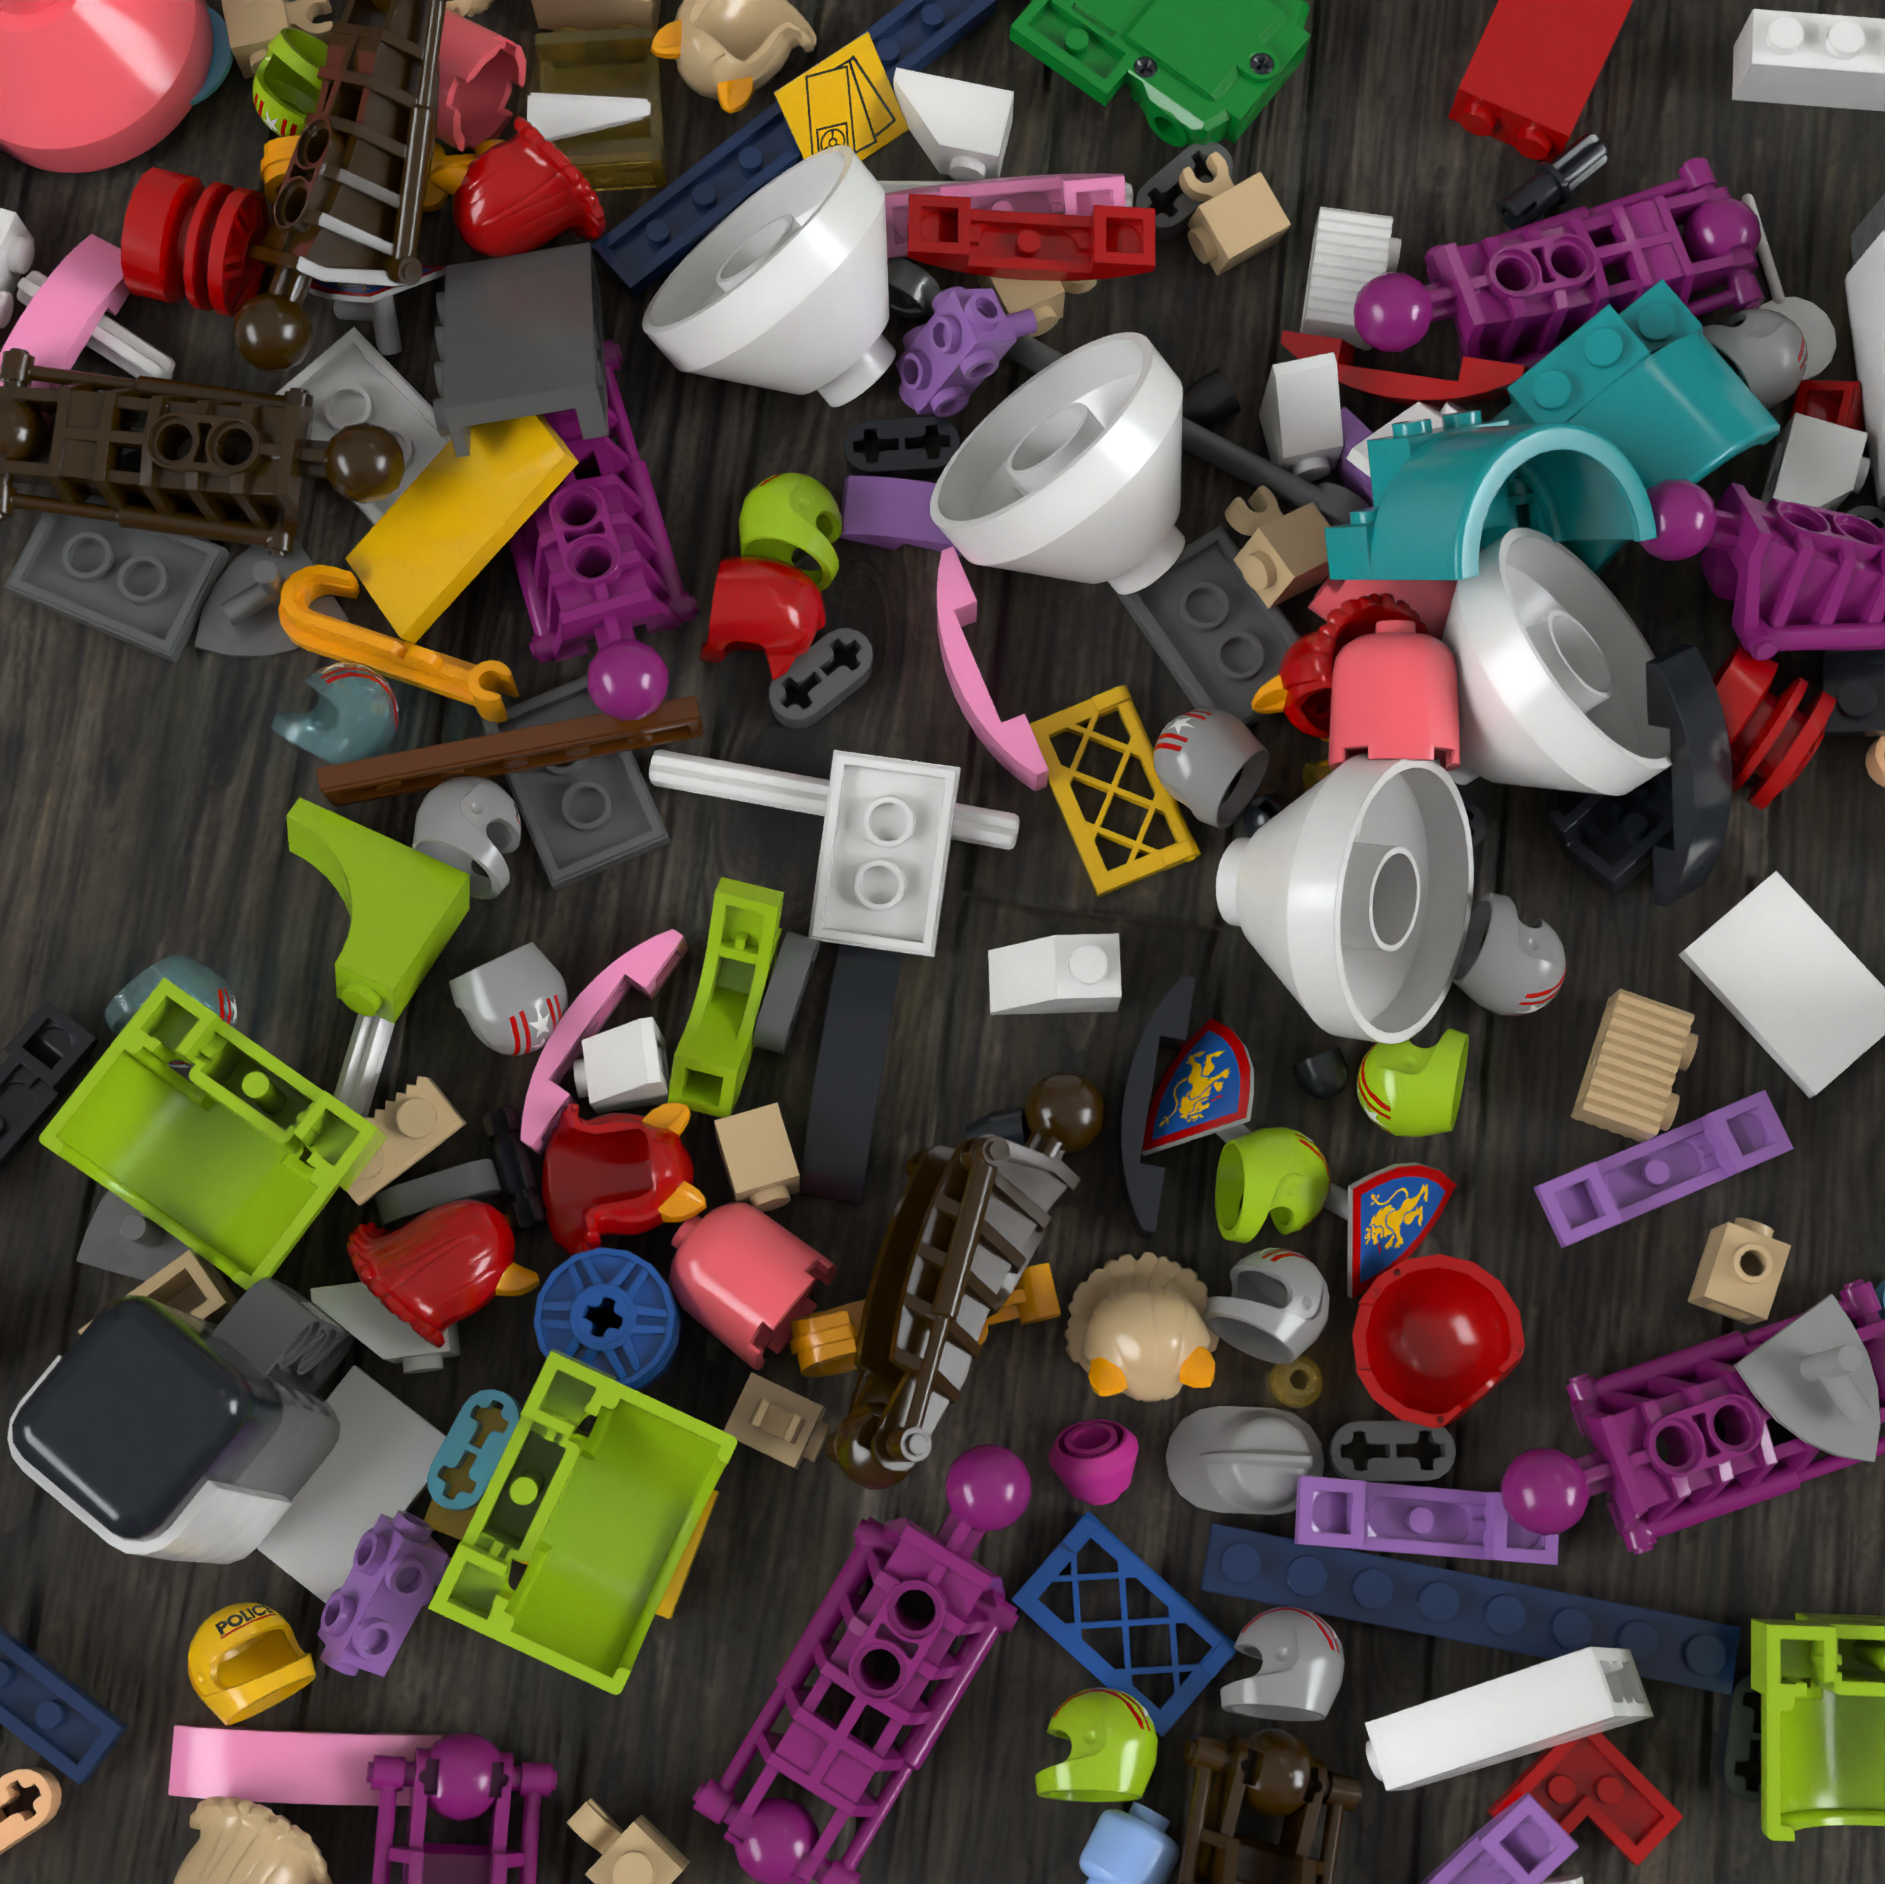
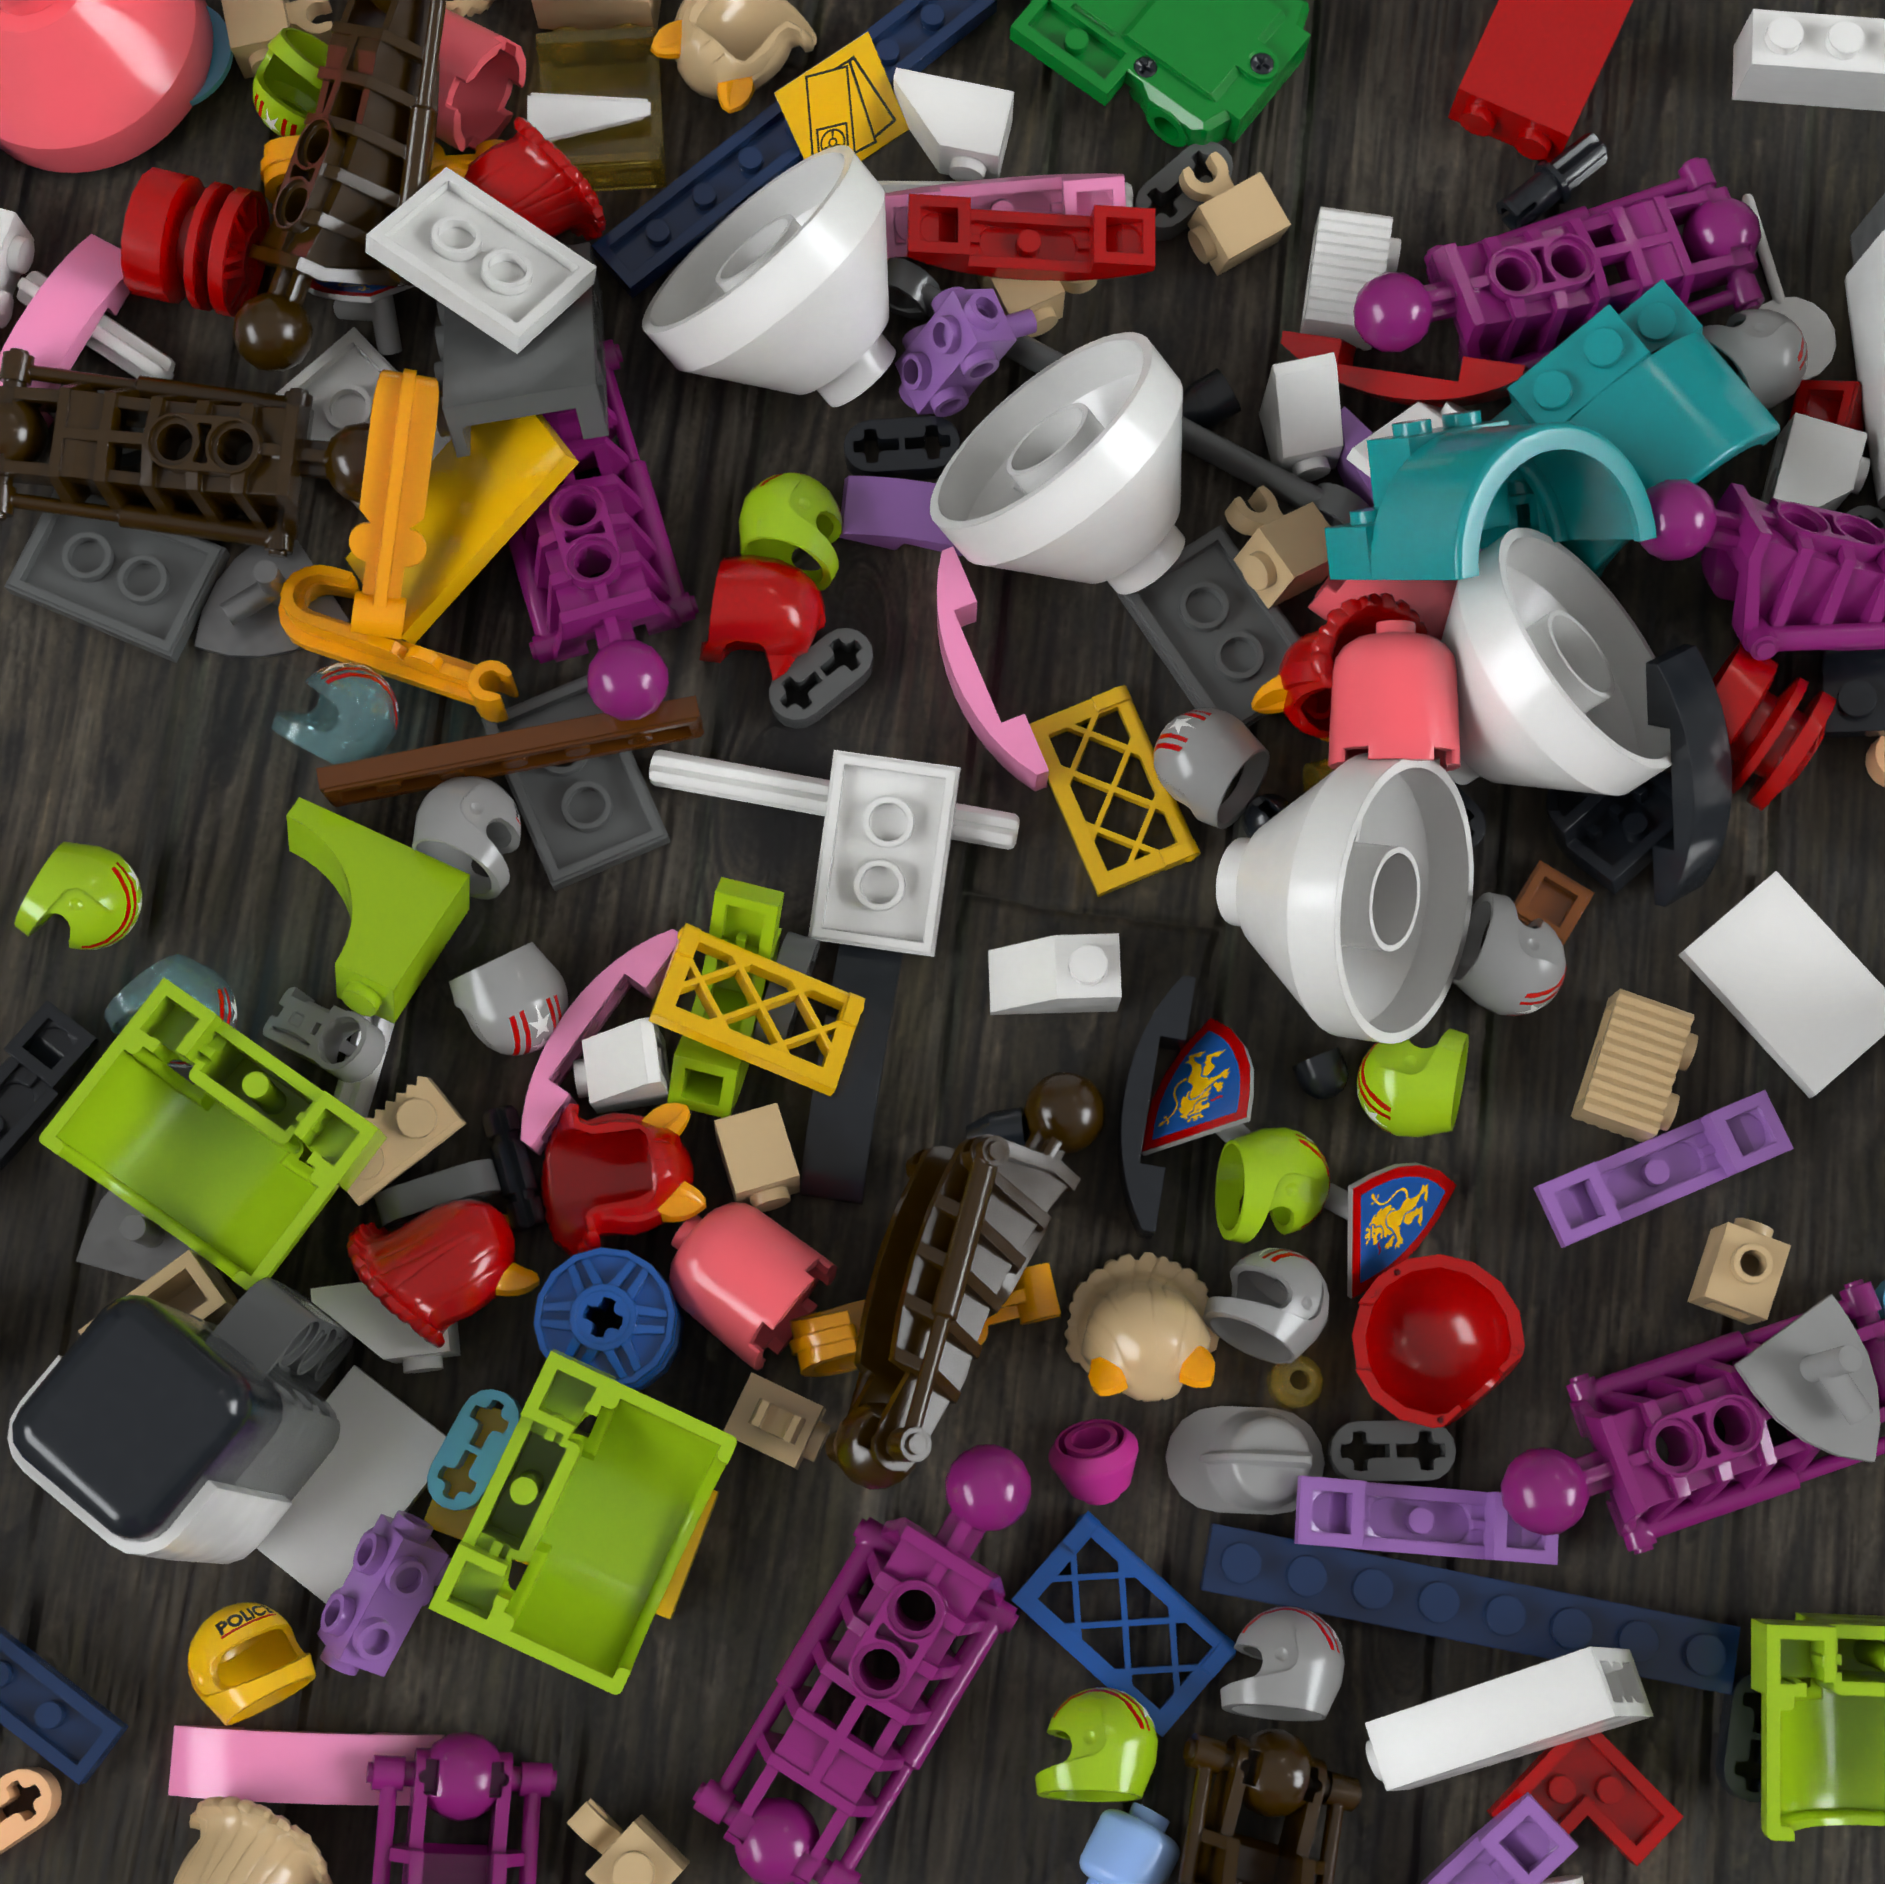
(90, 890): none -> lime helmet
(321, 1033): none -> light grey piece
(393, 497): none -> light orange piece
(481, 259): none -> white plate
(716, 1031): none -> yellow window
(1552, 898): none -> dark orange tile

